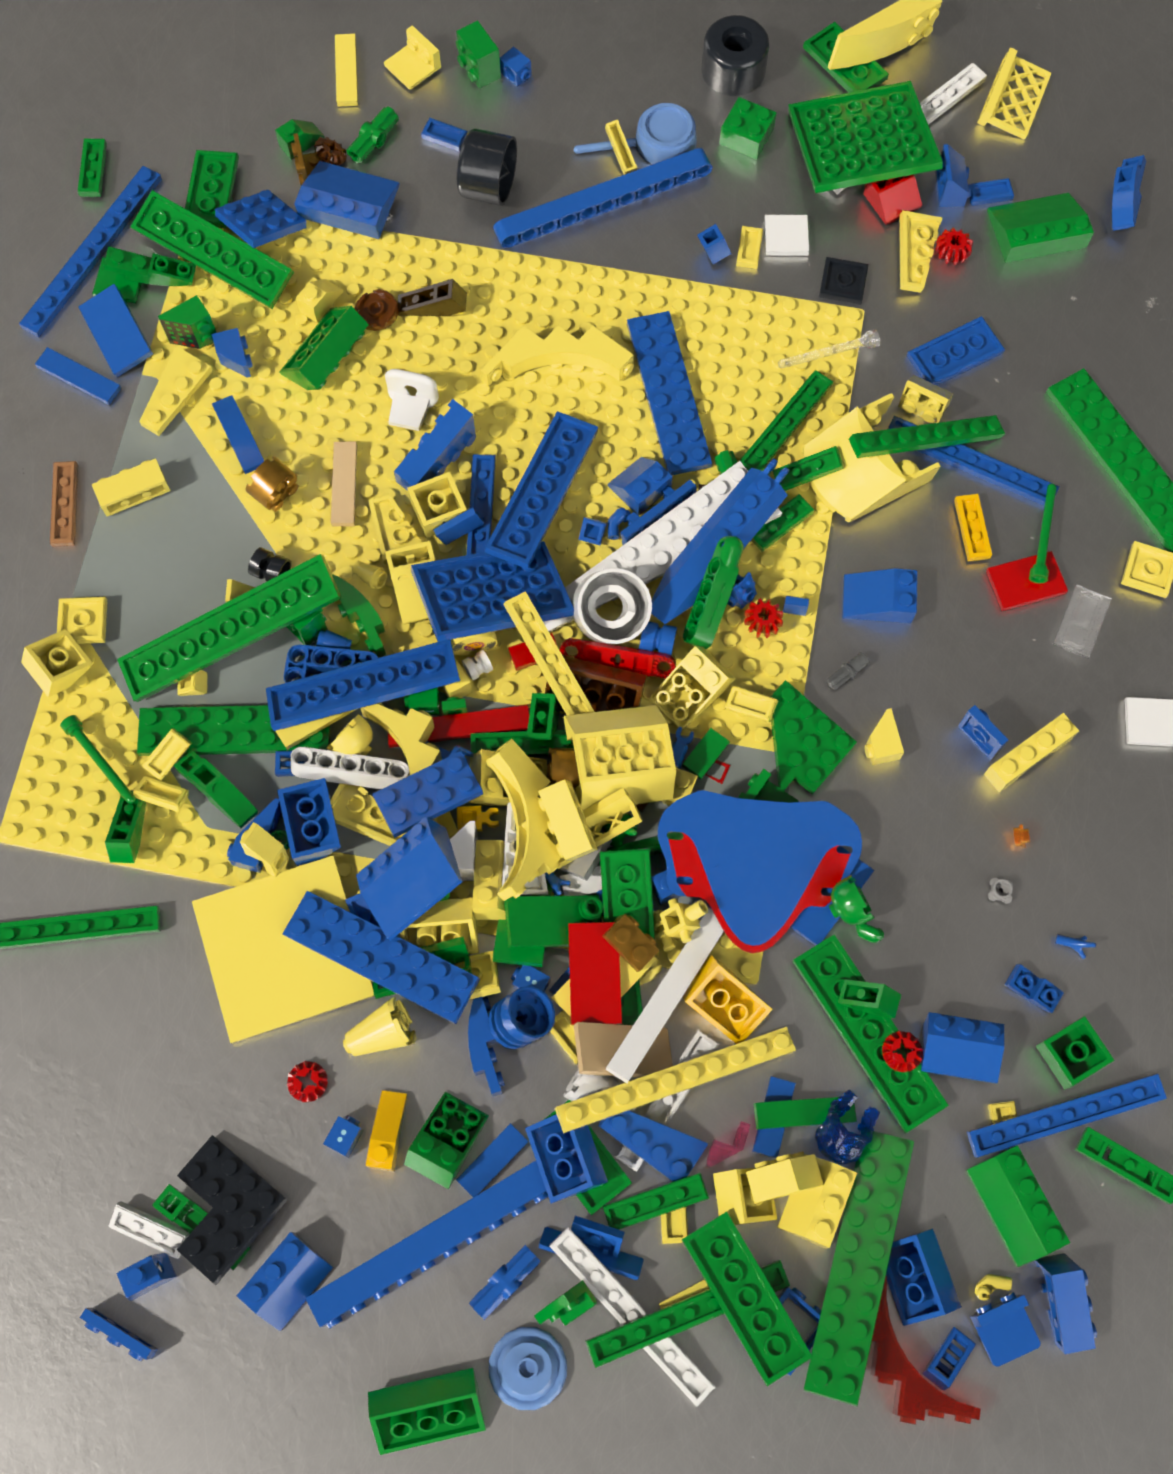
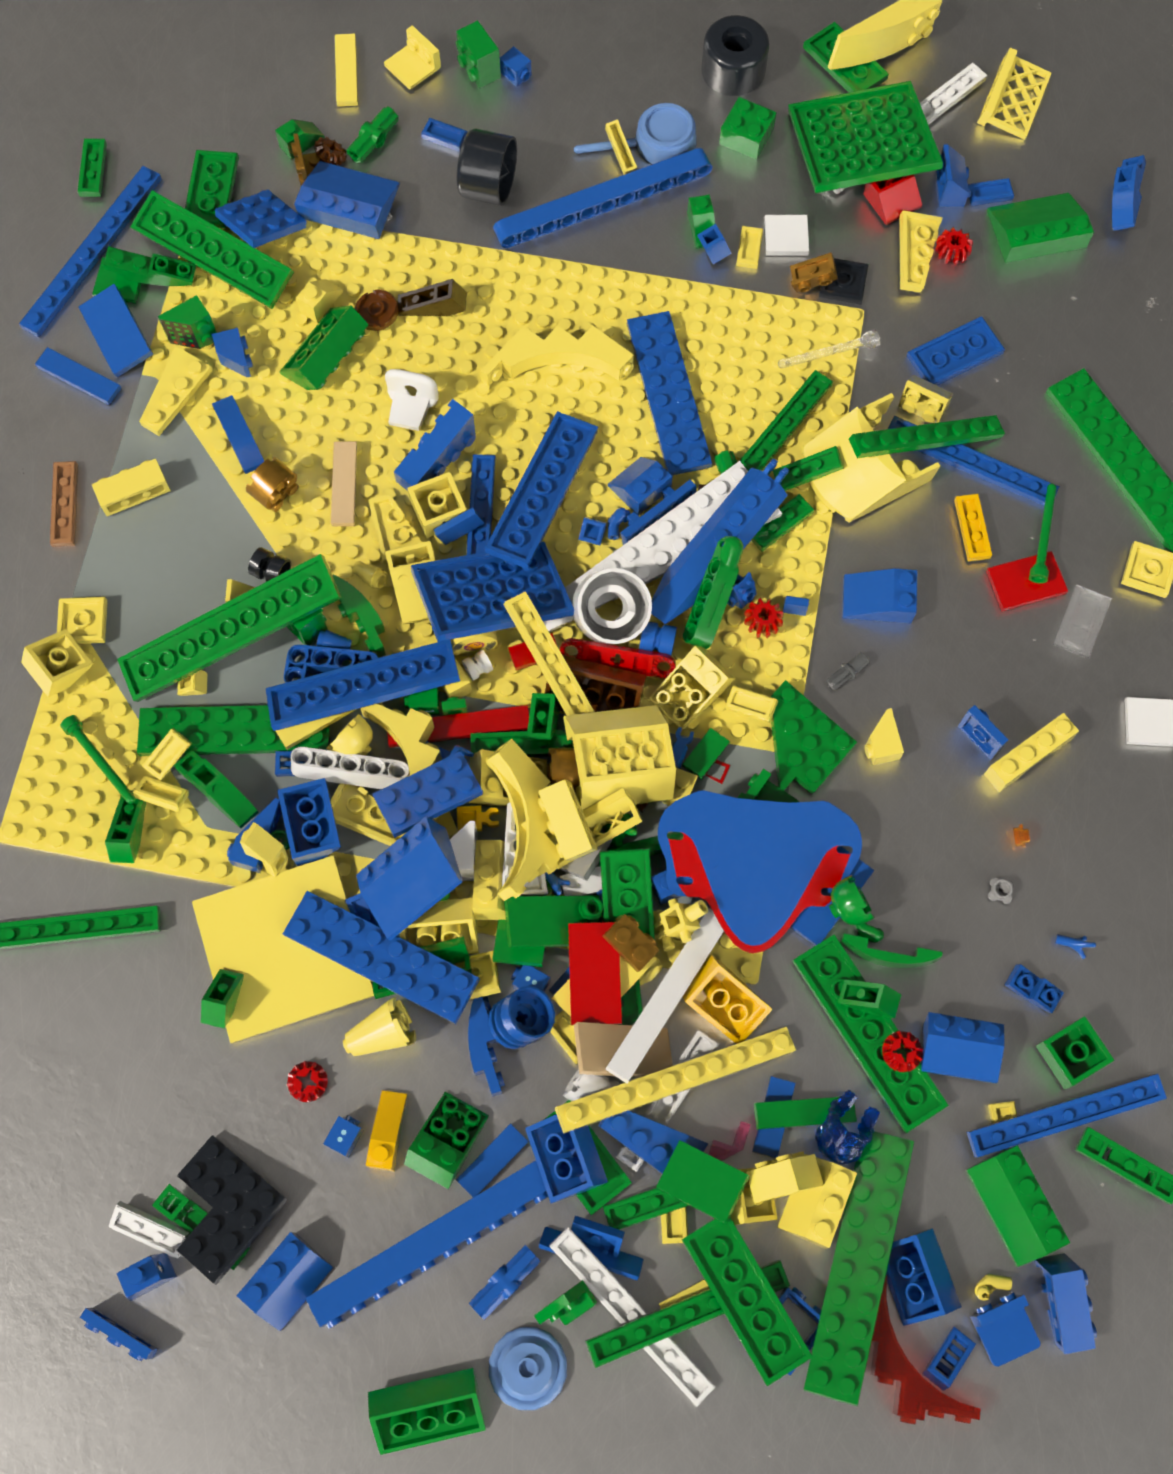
(221, 998): none -> green slope
(700, 216): none -> green slope
(702, 1182): none -> green tile
(813, 273): none -> pearl gold bracket
(858, 946): none -> green slope

